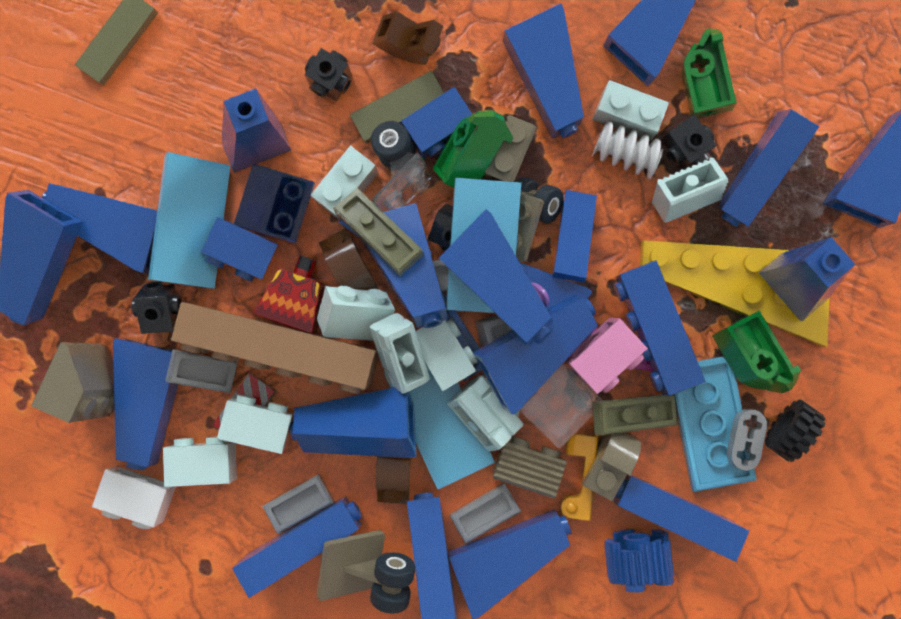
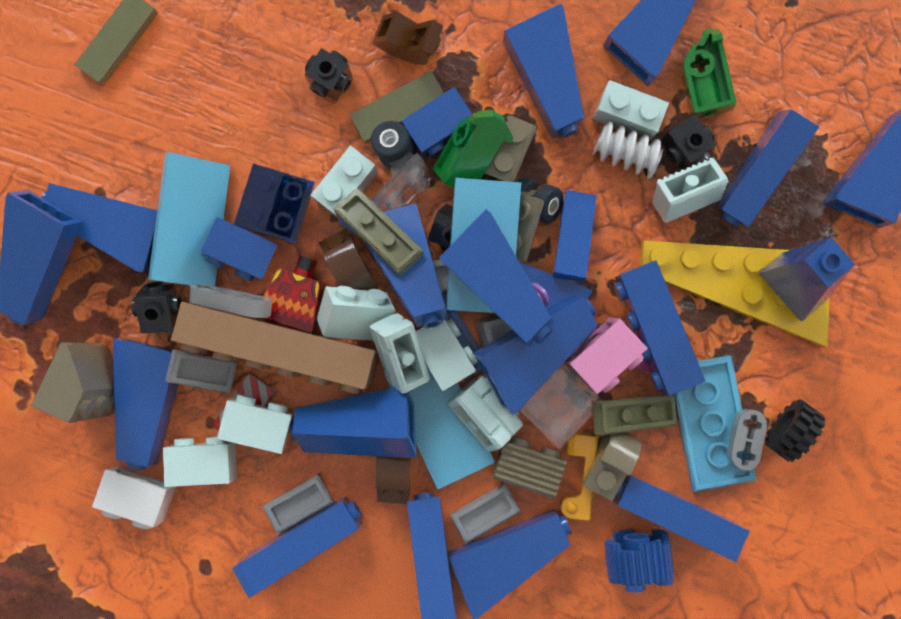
(230, 301): none -> light grey beam
(251, 131): blue slope -> none
(358, 565): dark tan plate -> none
(757, 355): green piece -> none

